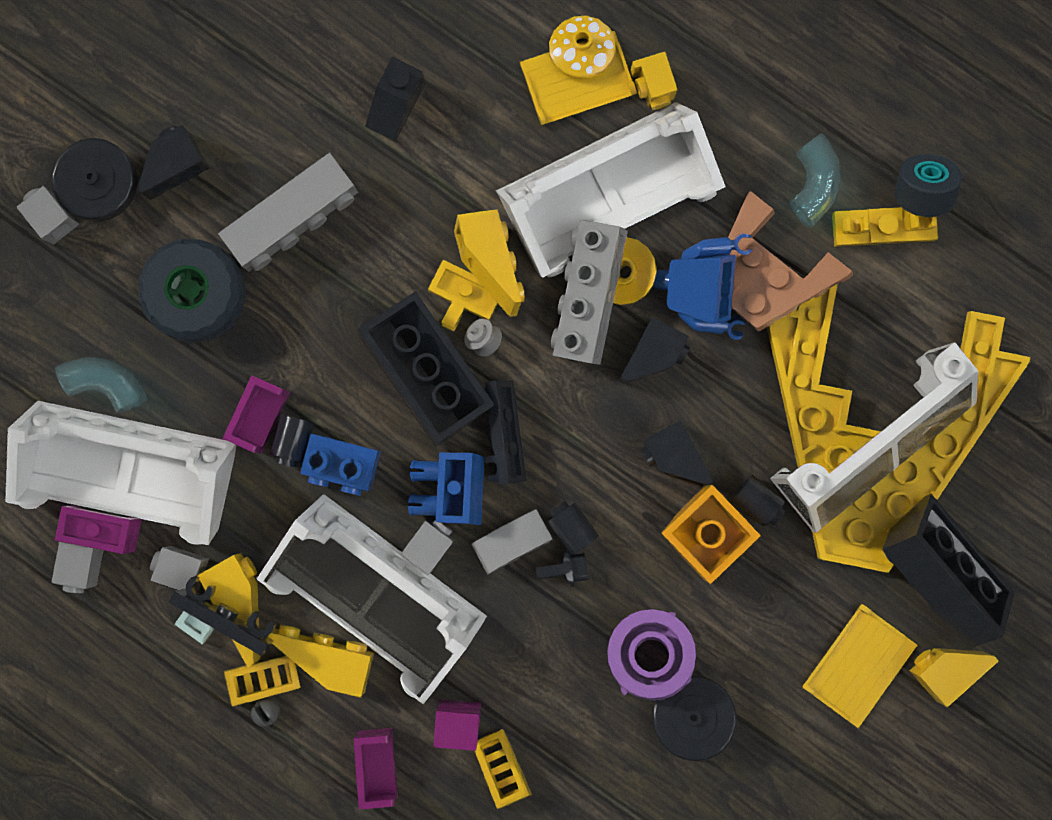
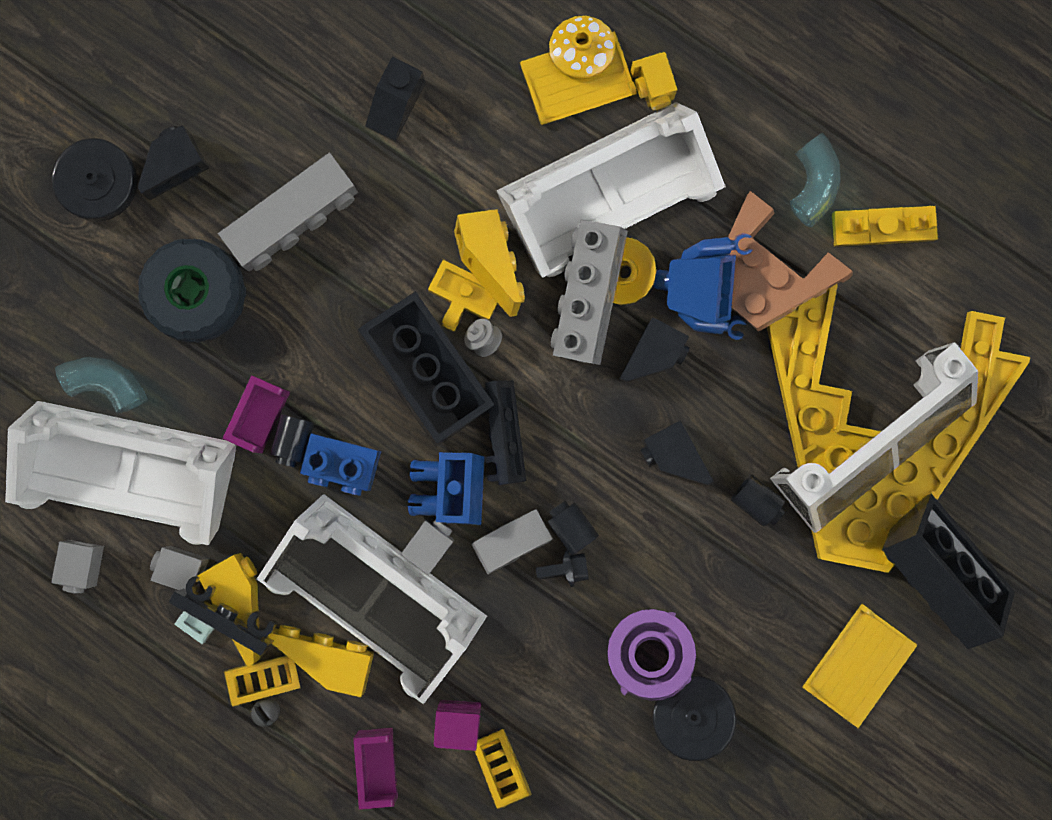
(47, 215): light grey brick -> none
(97, 530): magenta panel -> none
(710, 533): light orange slope -> none
(928, 185): black wheel -> none
(950, 671): yellow slope -> none

